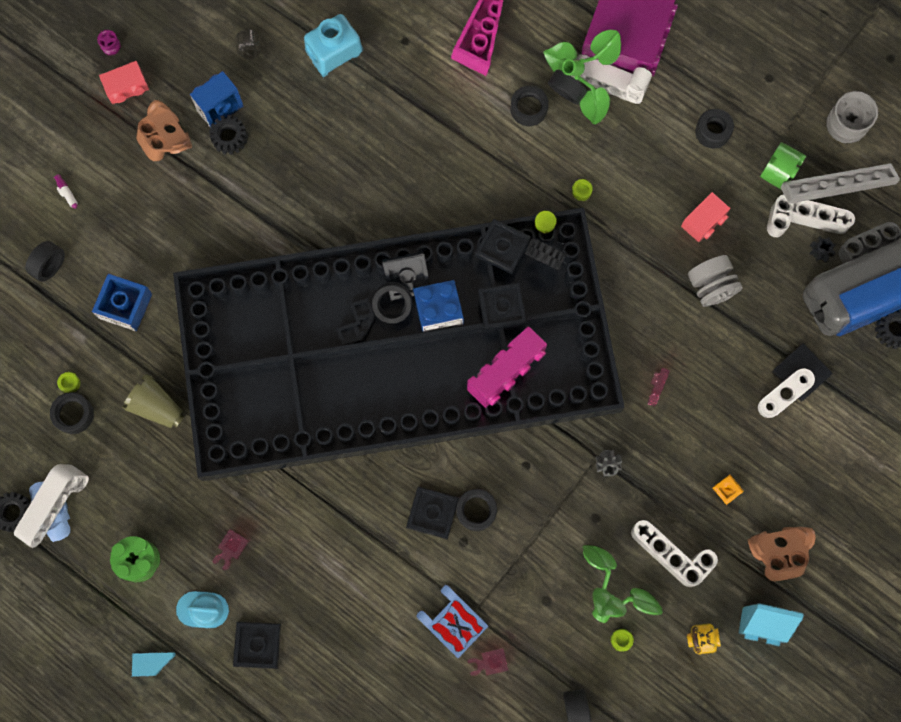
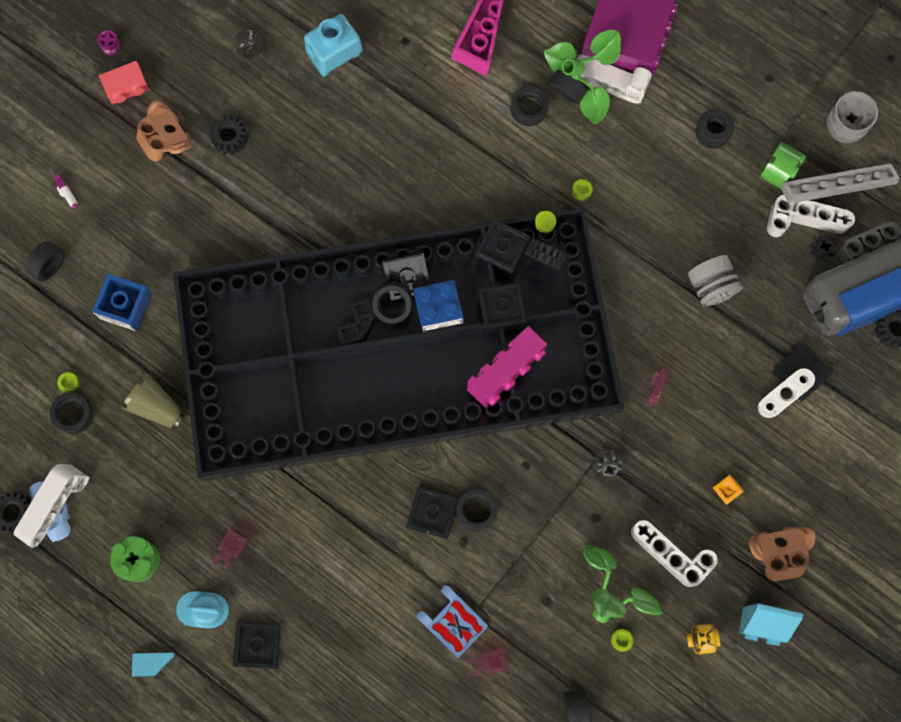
(216, 98): blue brick -> none
(706, 217): coral brick -> none

